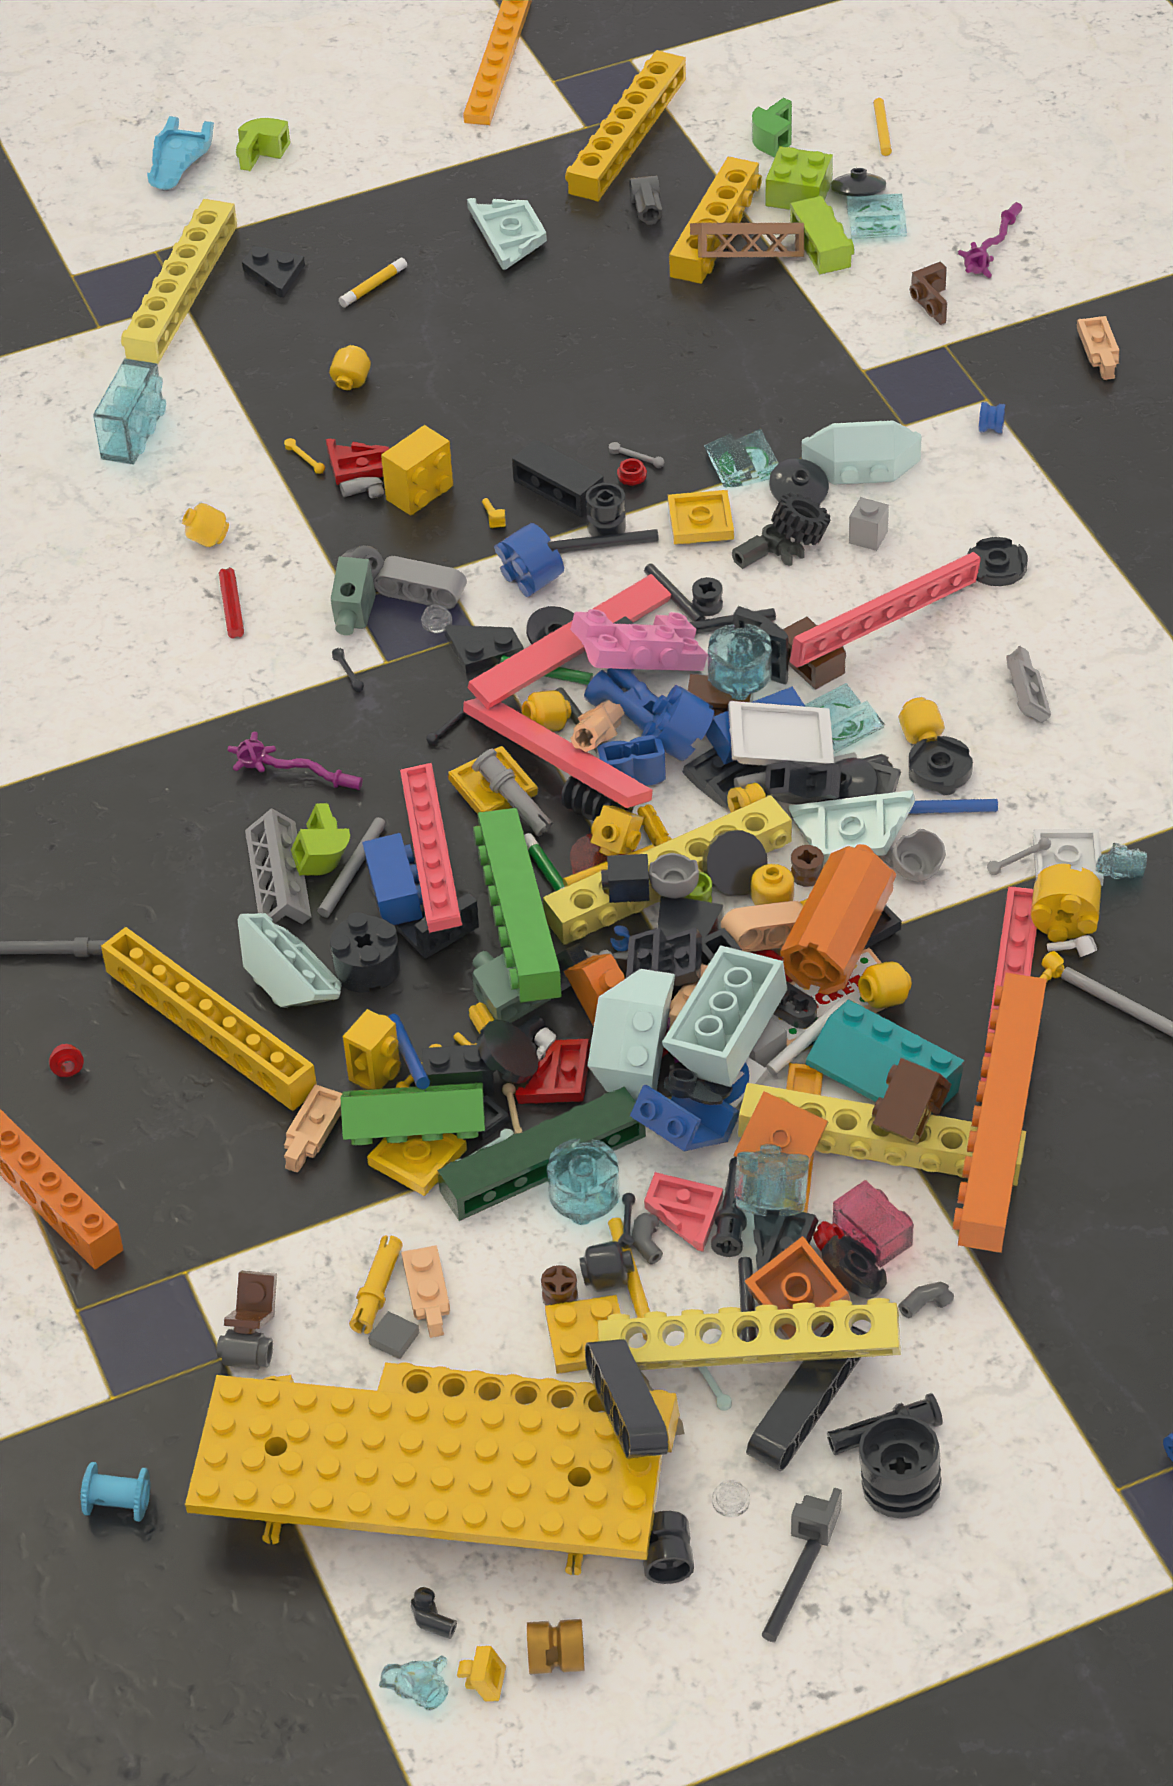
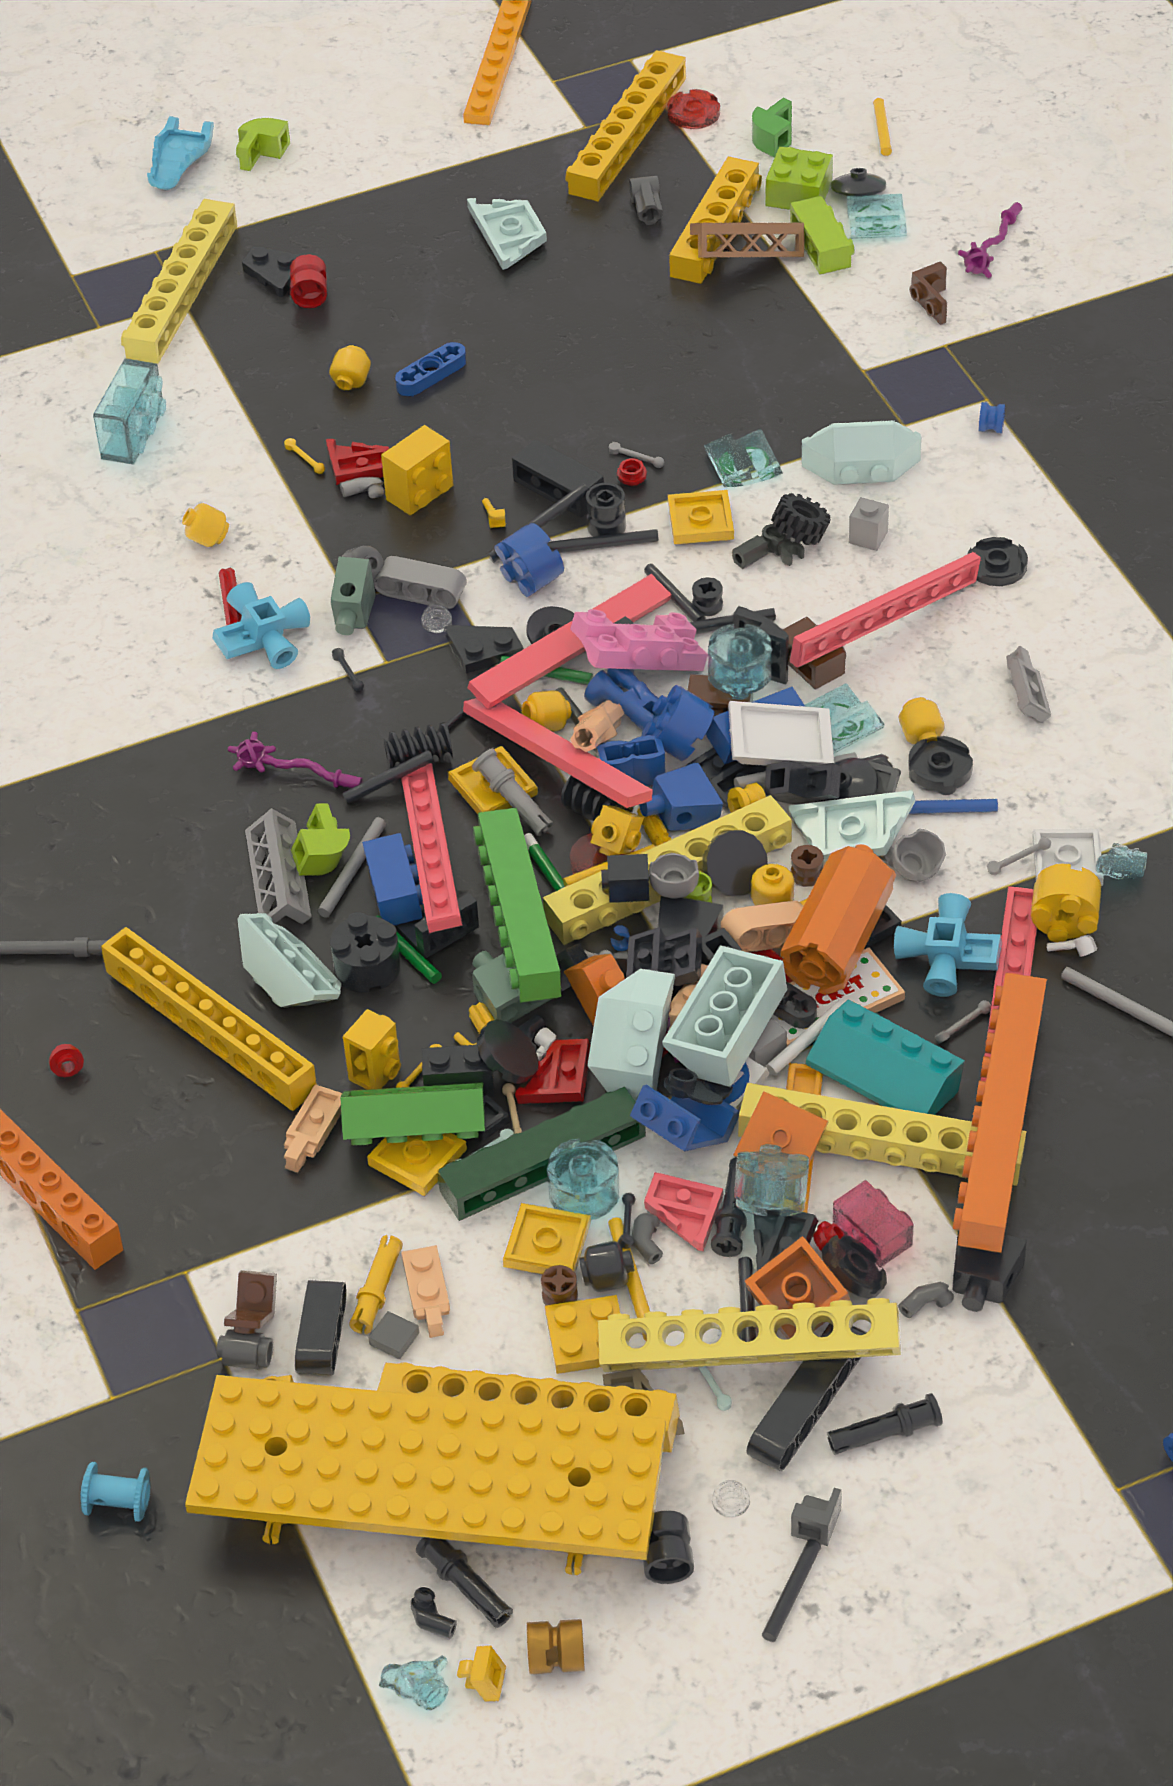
(261, 626): none -> medium azure brick
(308, 281): none -> red wheel
(320, 1327): none -> black beam
(372, 282): yellow bar -> none
(388, 777): none -> black bar
(408, 747): none -> black piece
(410, 1055): blue bar -> none
(415, 379): none -> blue beam
(417, 960): none -> green bar
(453, 1567): none -> black pin
(546, 1239): none -> yellow plate
(552, 512): none -> black bar
(626, 1399): black beam -> none
(683, 799): none -> blue torso
(693, 109): none -> clear red tile
(784, 480): black dish -> none
(884, 985): yellow head -> none
(900, 1466): black wheel -> none
(910, 1100): reddish brown brick -> none
(948, 945): none -> medium azure brick
(983, 1007): none -> light grey hinge
(986, 1273): none -> black torso
(1053, 964): yellow hand -> none
(1099, 344): light nougat hinge -> none

